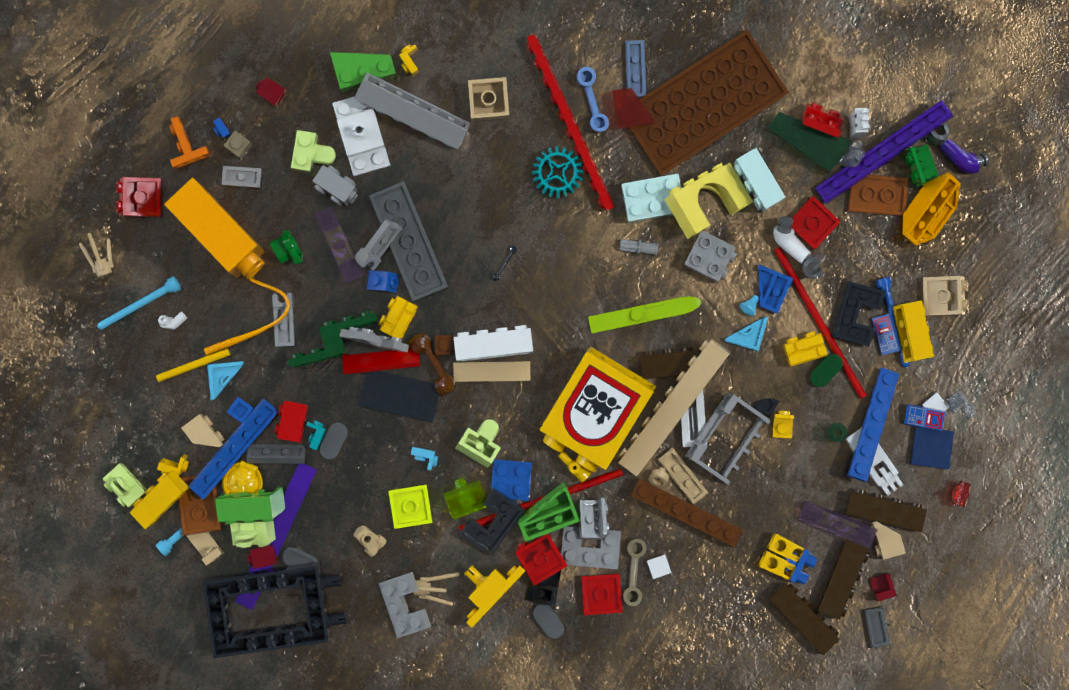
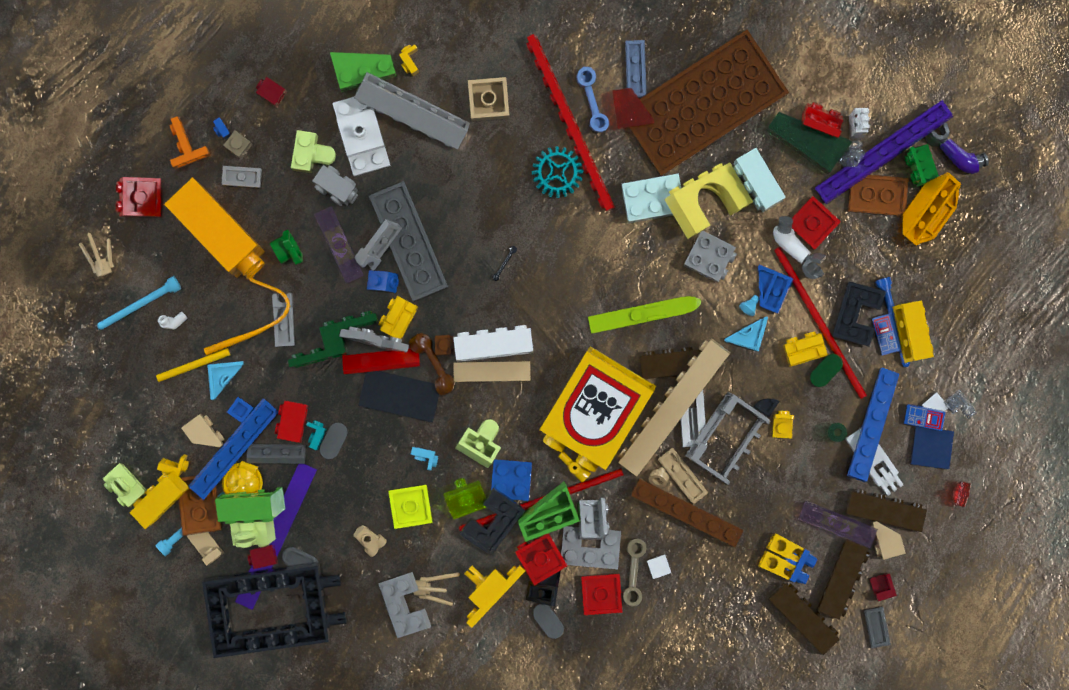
(639, 247): light grey axle -> none
(945, 295): tan plate -> none

